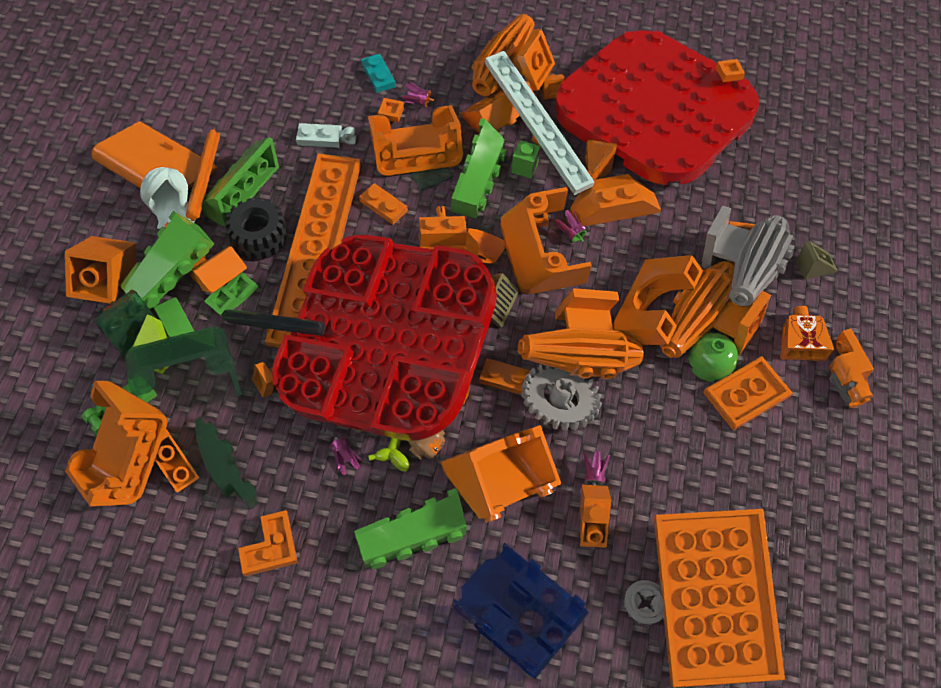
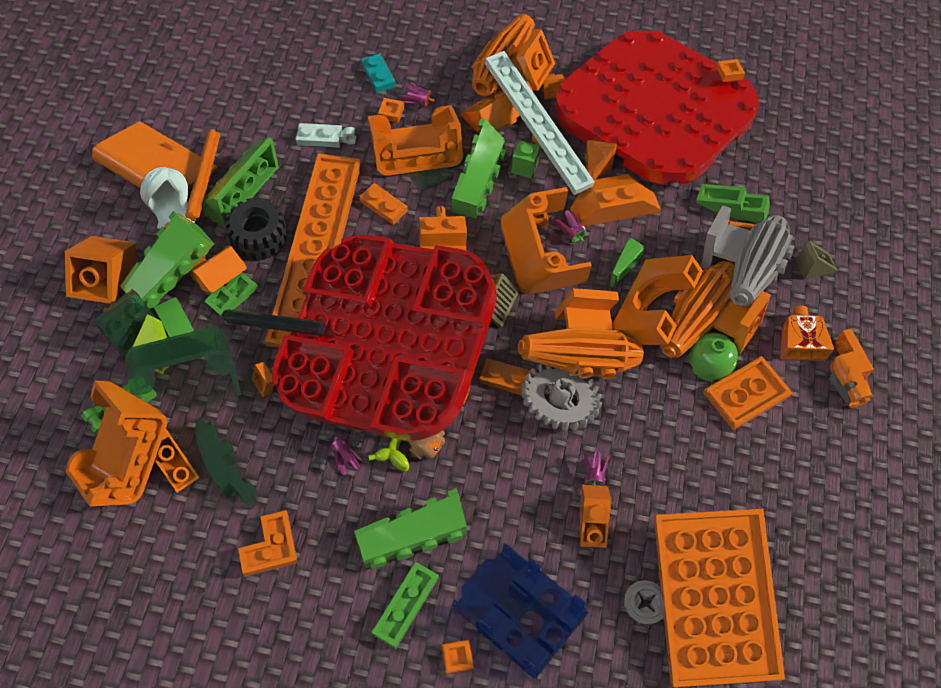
(405, 605): none -> bright green plate
(457, 657): none -> orange tile
(484, 244): orange piece -> none
(503, 472): orange windscreen -> none
(628, 259): none -> bright green slope
(743, 205): none -> bright green slope

